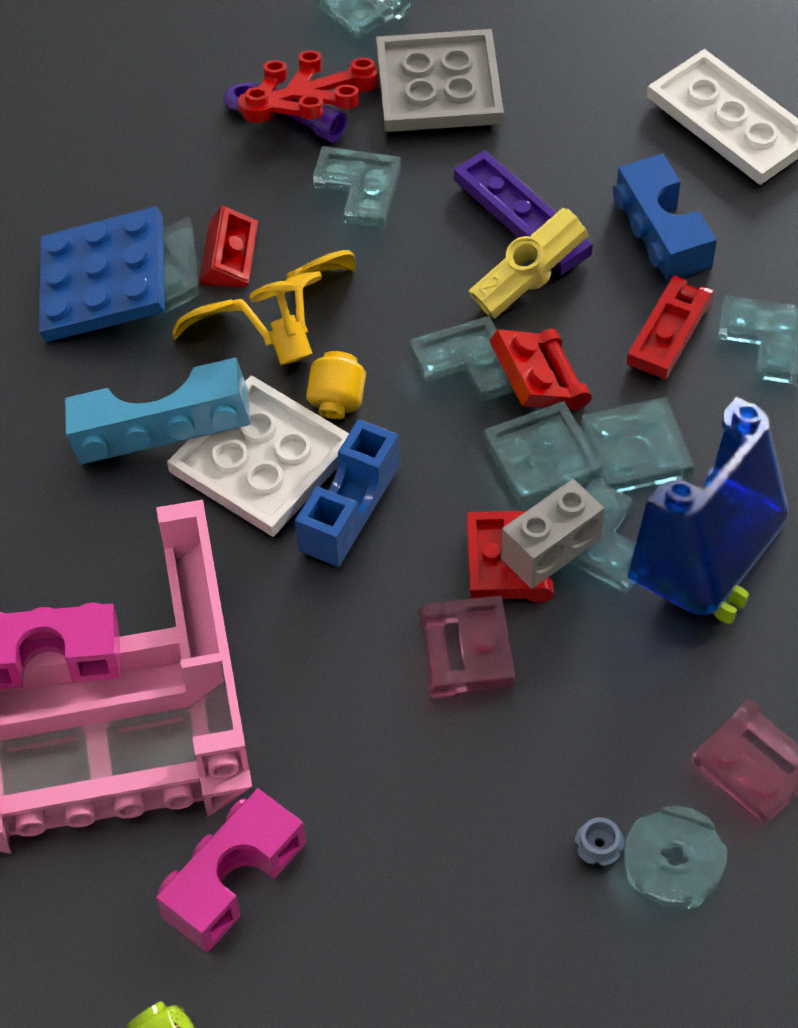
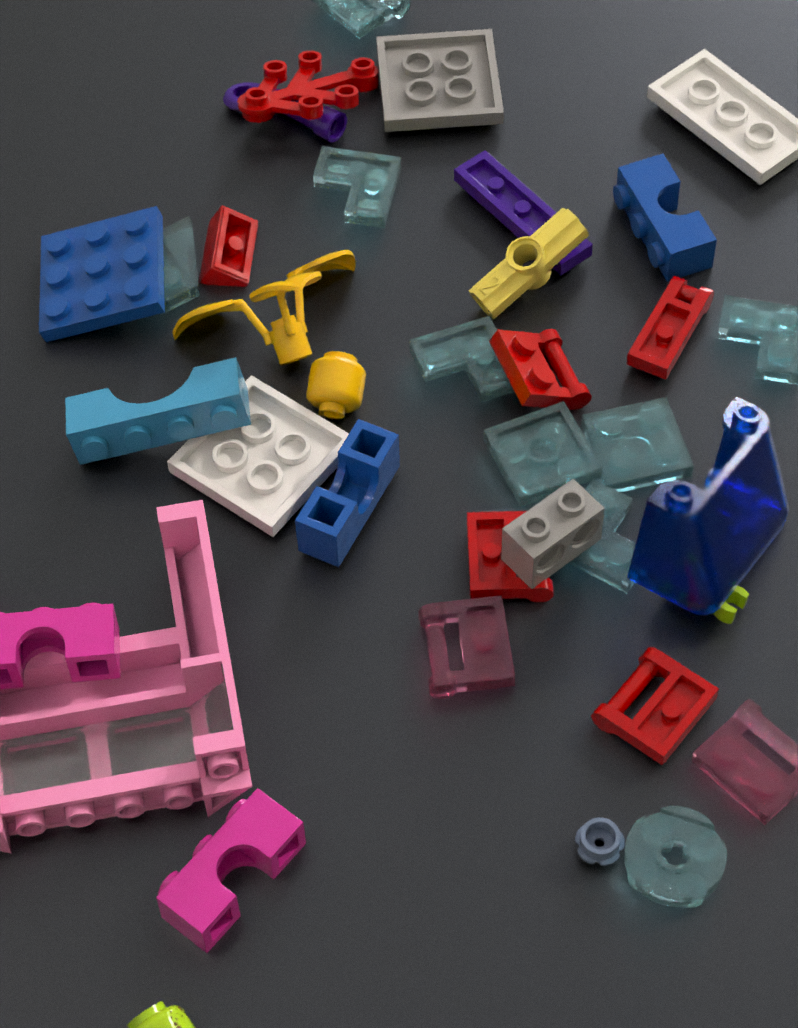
(668, 712): none -> red plate

